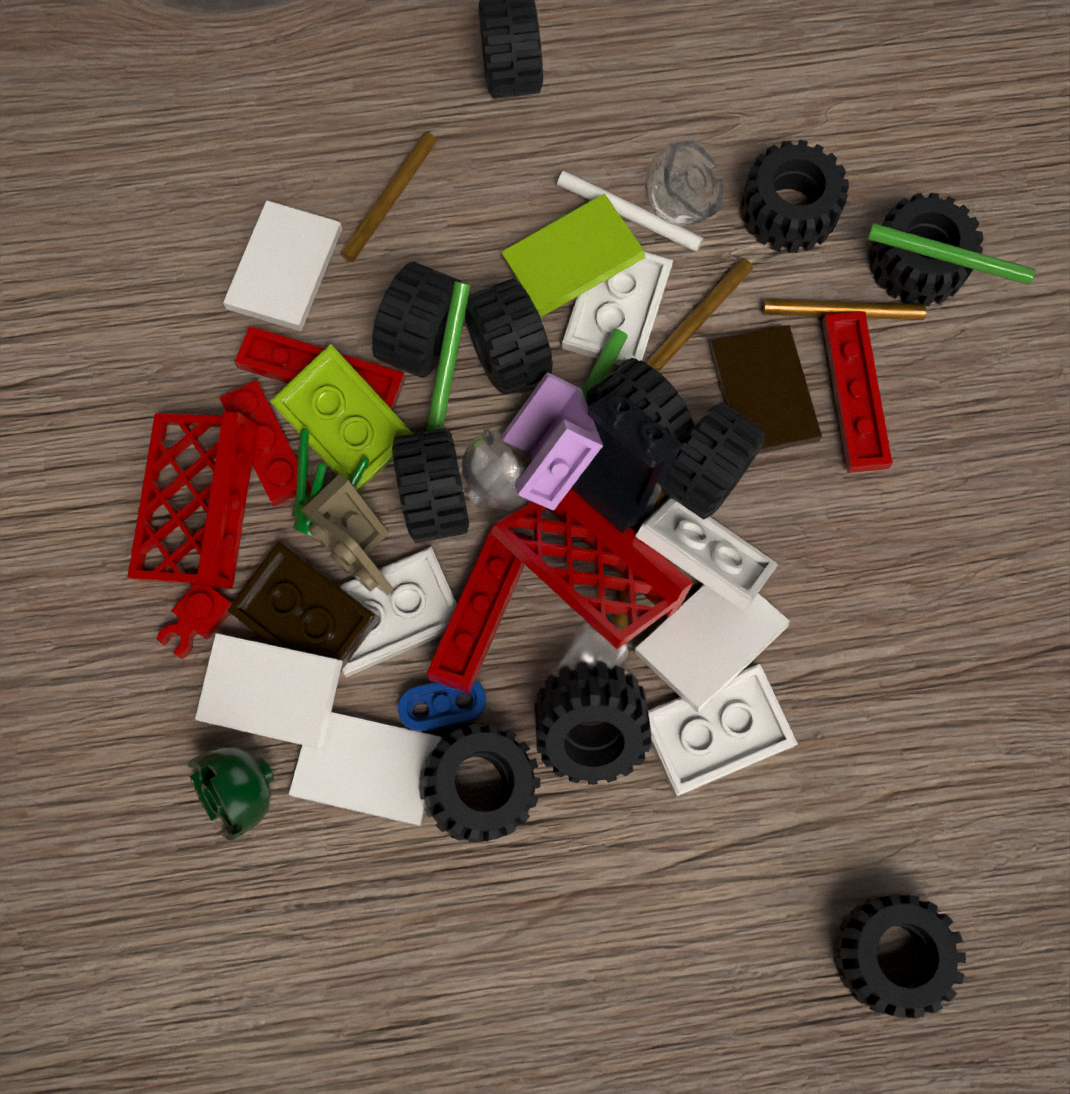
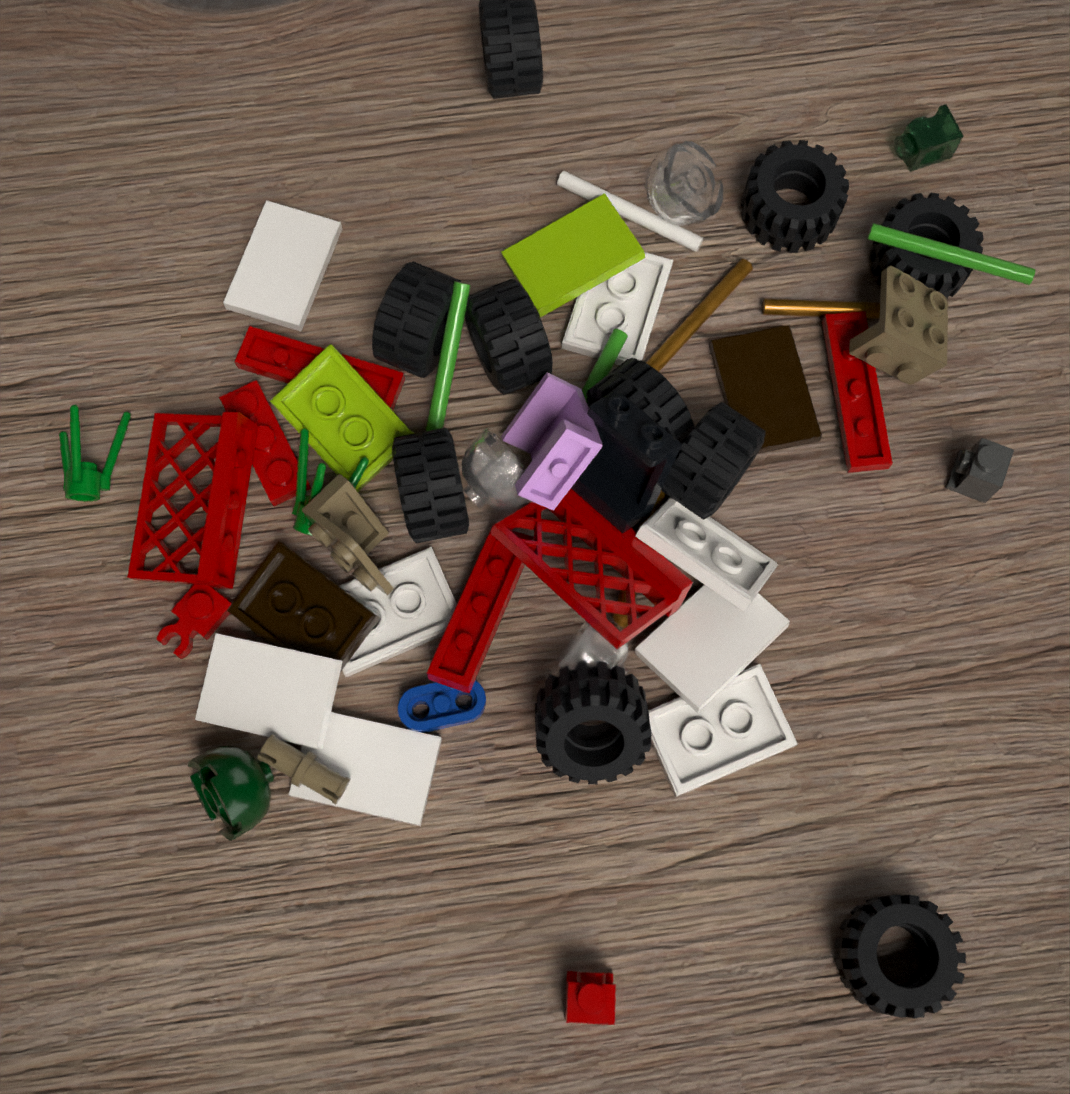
(82, 479): none -> green plant
(303, 769): none -> dark tan pin
(388, 197): pearl gold bar -> none
(516, 778): black tyre -> none
(590, 998): none -> red brick
(910, 332): none -> dark tan bracket
(929, 140): none -> clear green brick
(980, 471): none -> dark grey brick

